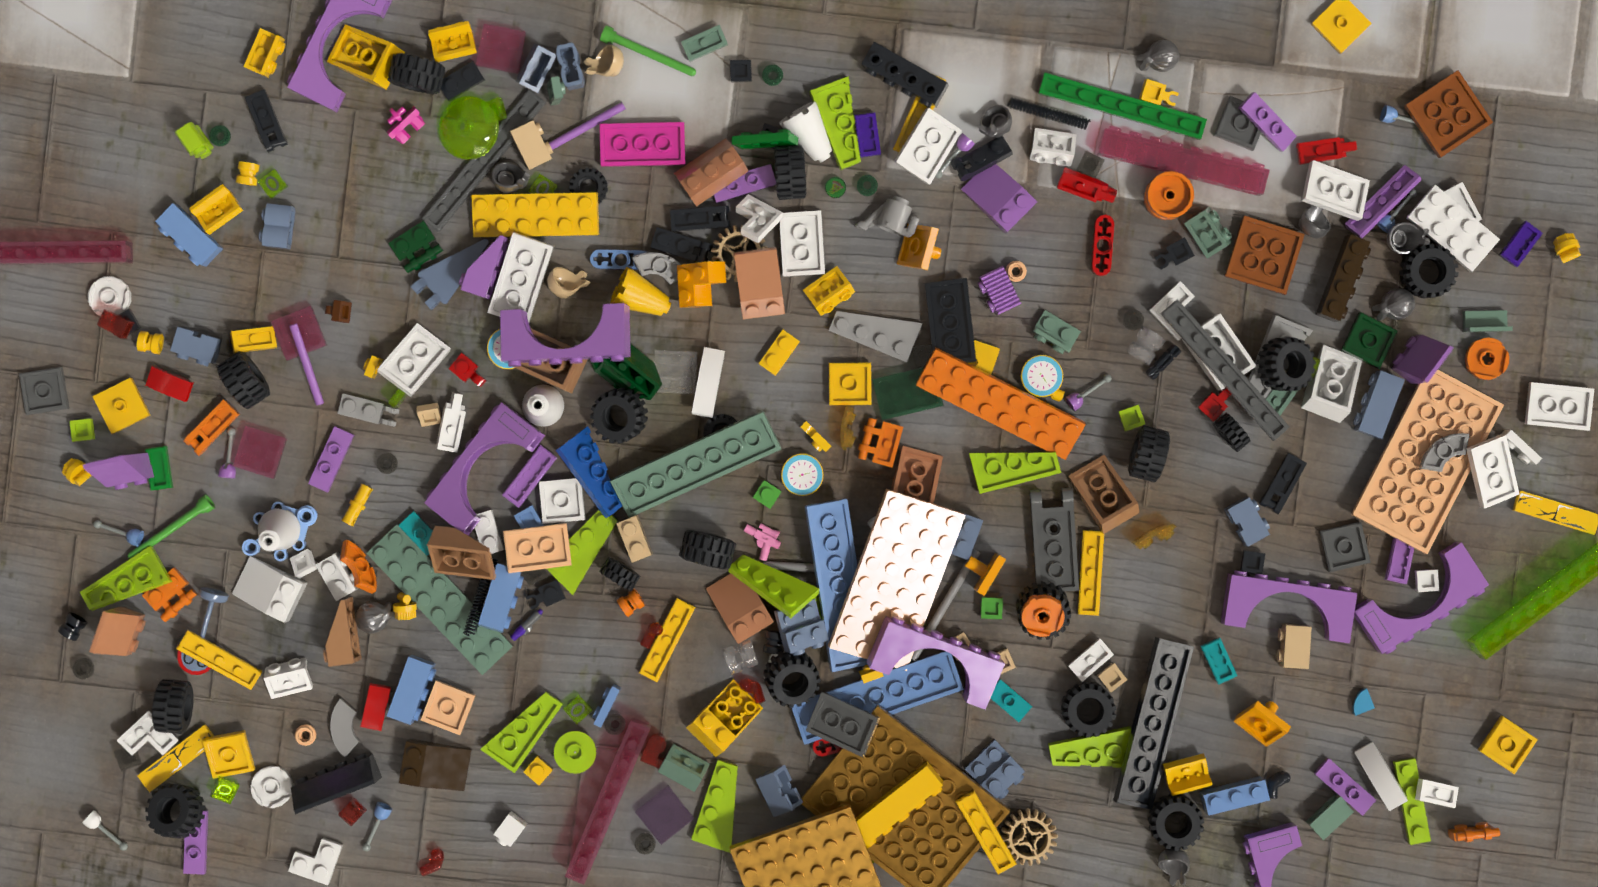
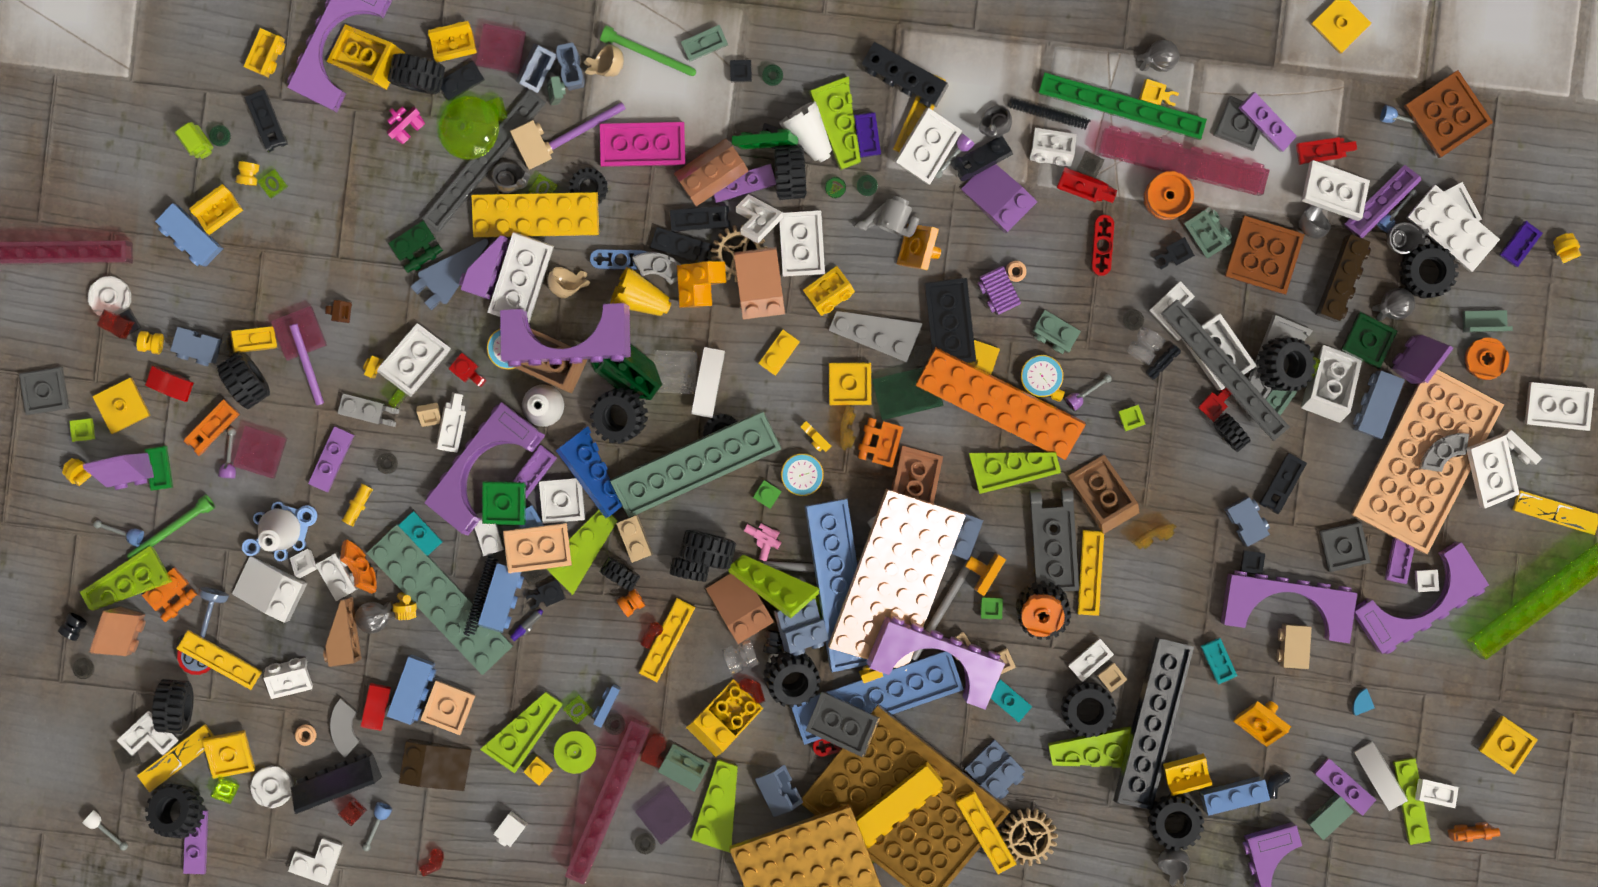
(277, 226): sand blue brick -> none
(459, 554): medium nougat slope -> none
(503, 502): none -> green plate
(688, 570): none -> black tyre
(1149, 453): black tyre -> none

